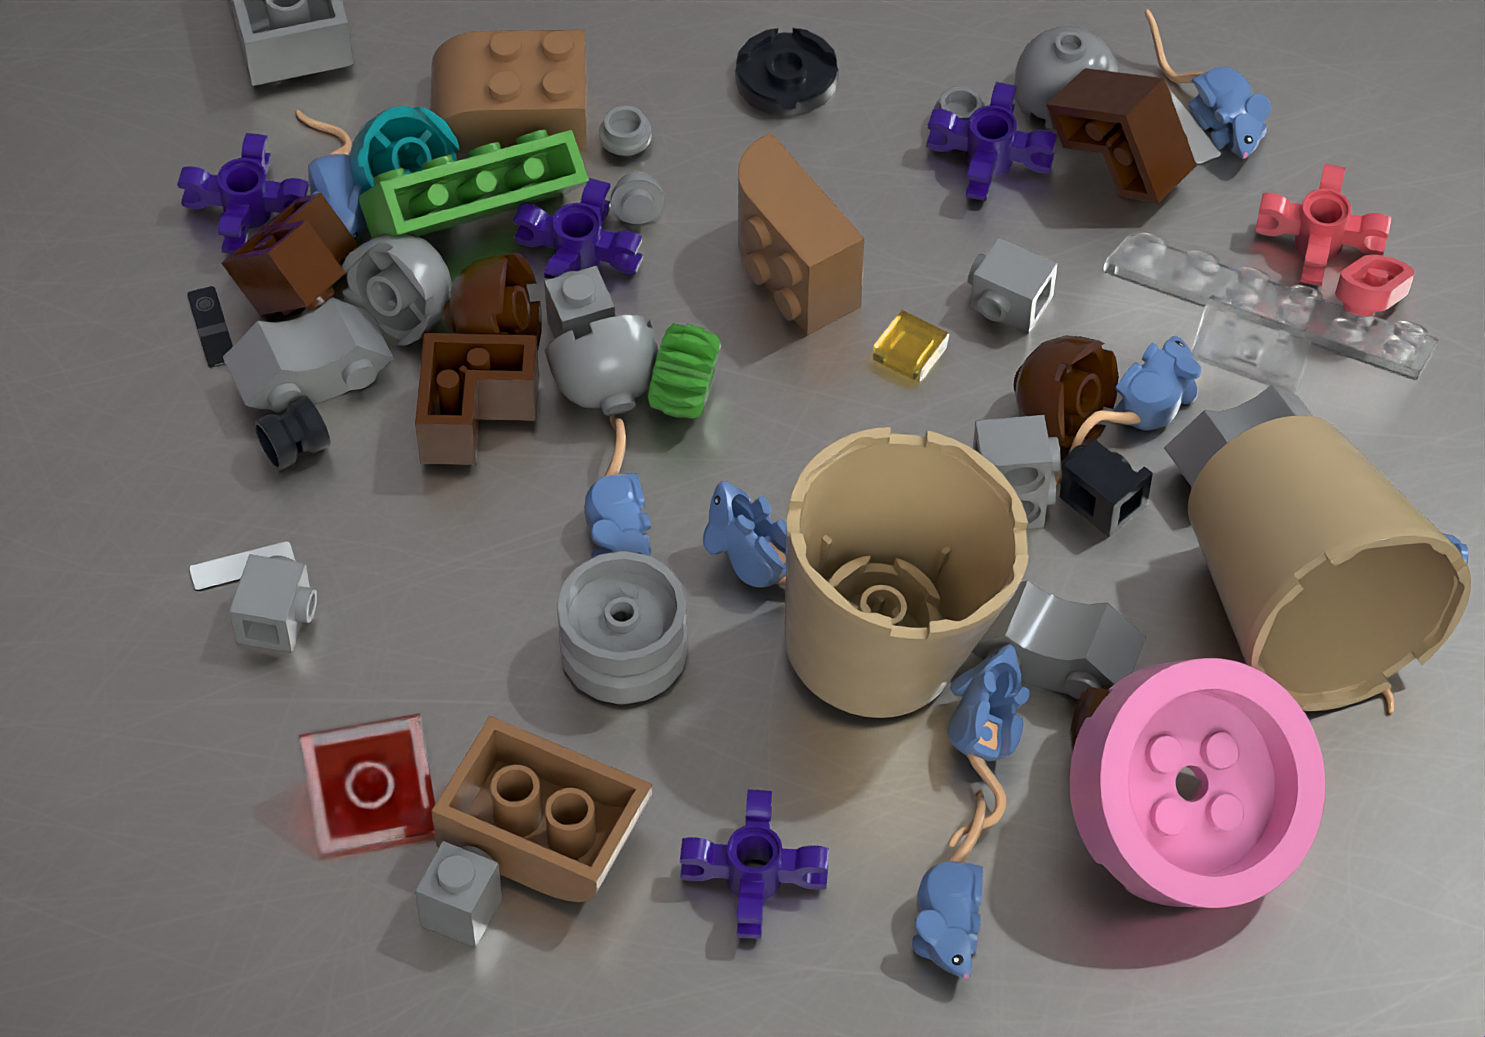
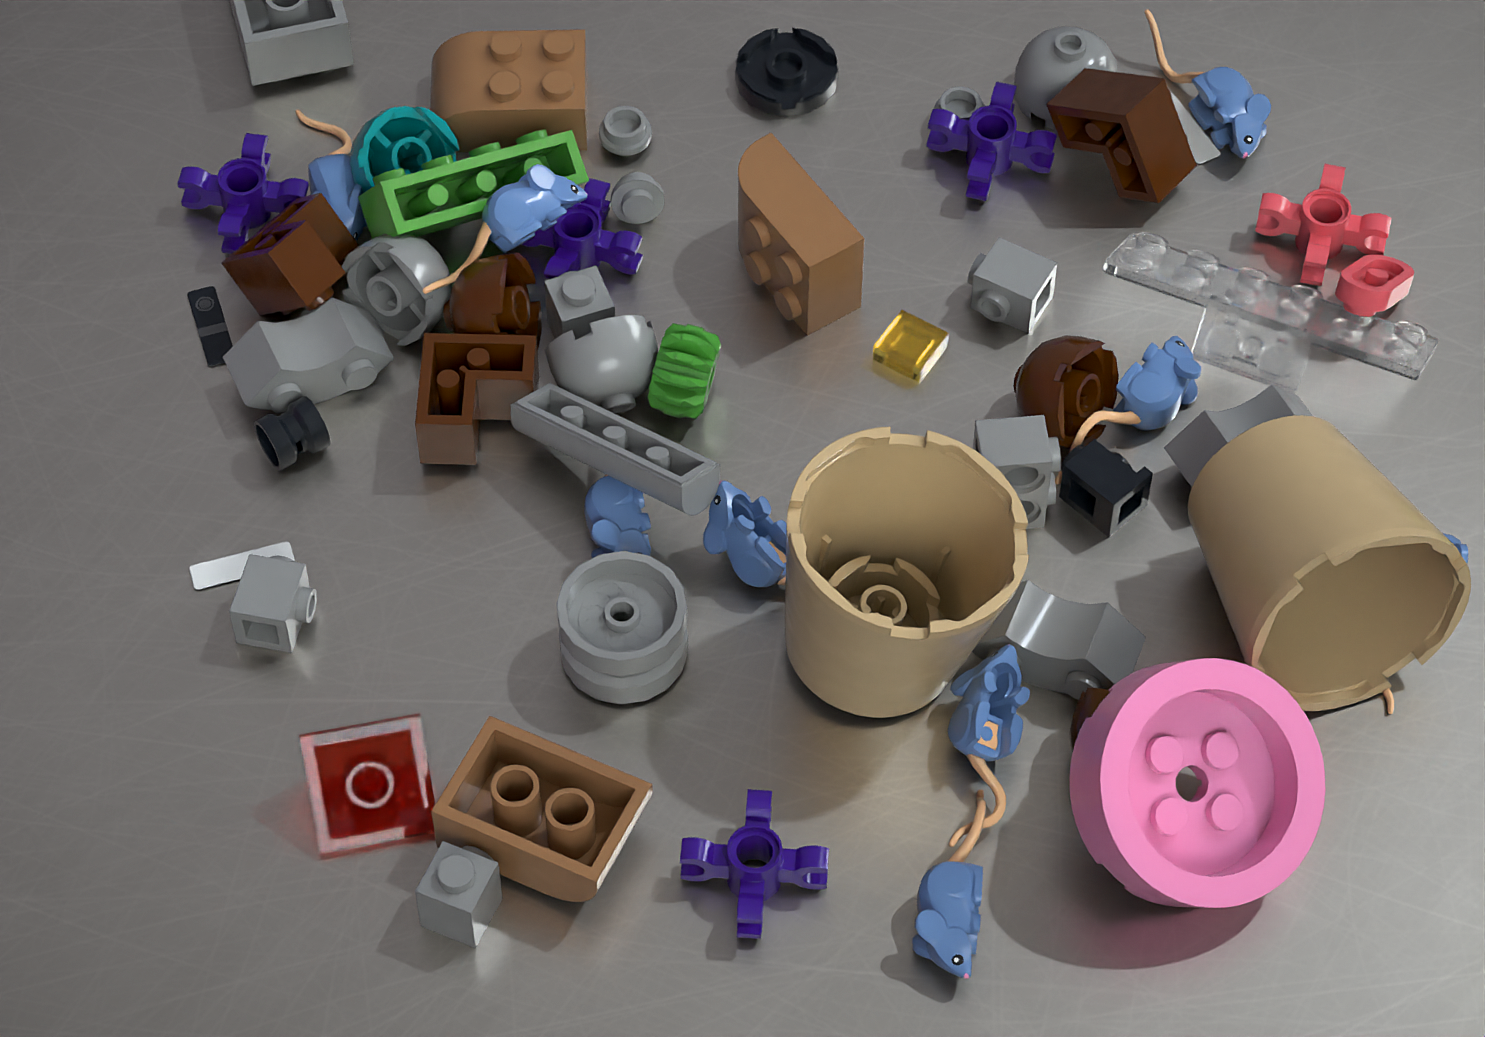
(518, 212): none -> medium blue animal
(618, 448): none -> light grey brick

